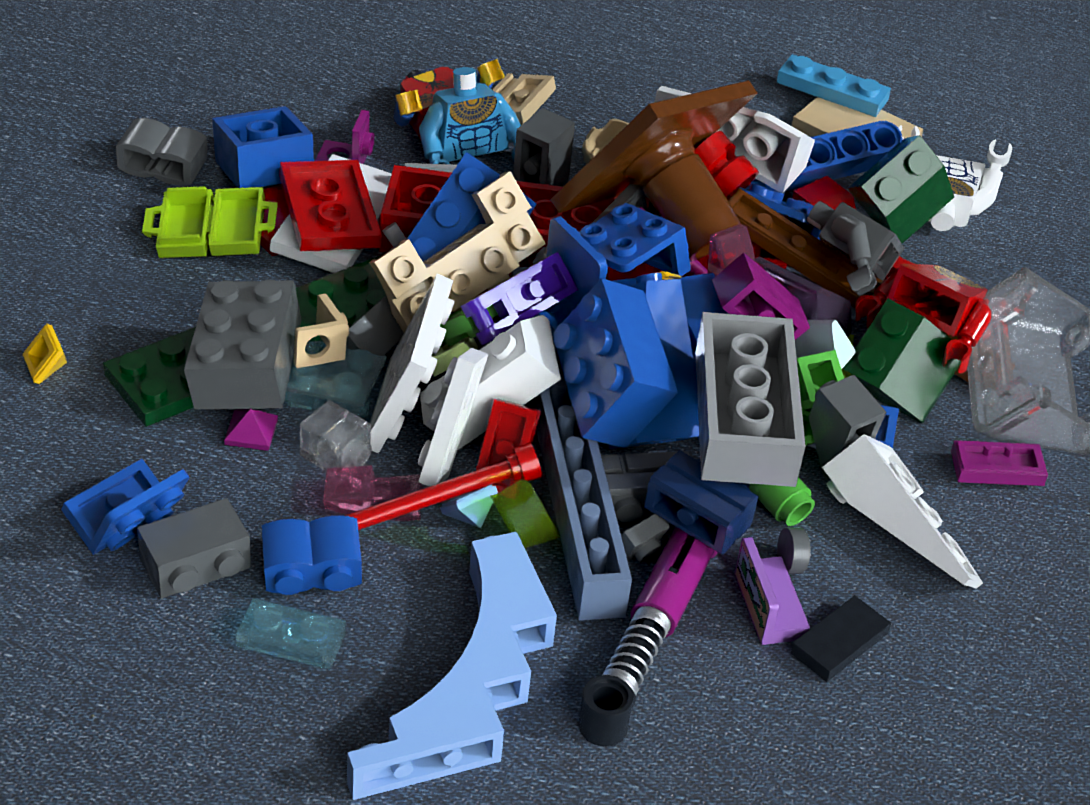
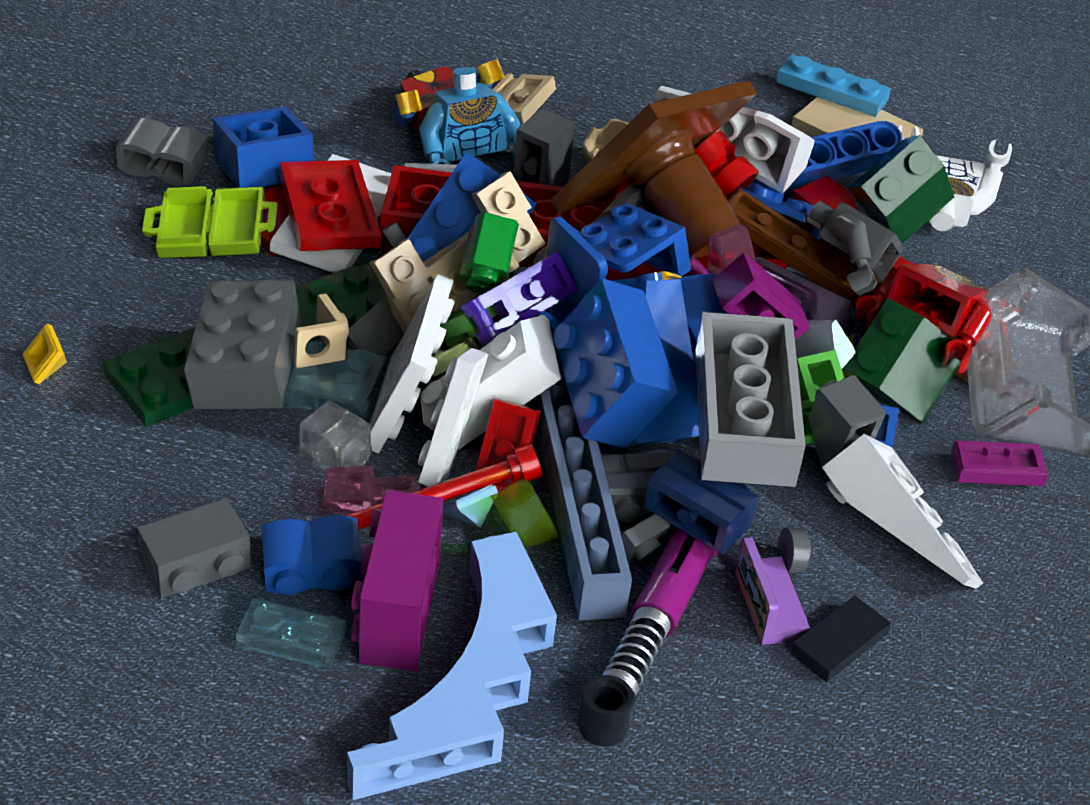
(121, 503): blue bracket -> none
(251, 429): magenta slope -> none
(361, 142): magenta bracket -> none
(398, 580): none -> magenta brick
(488, 252): none -> green brick
(785, 502): bright green brick -> none

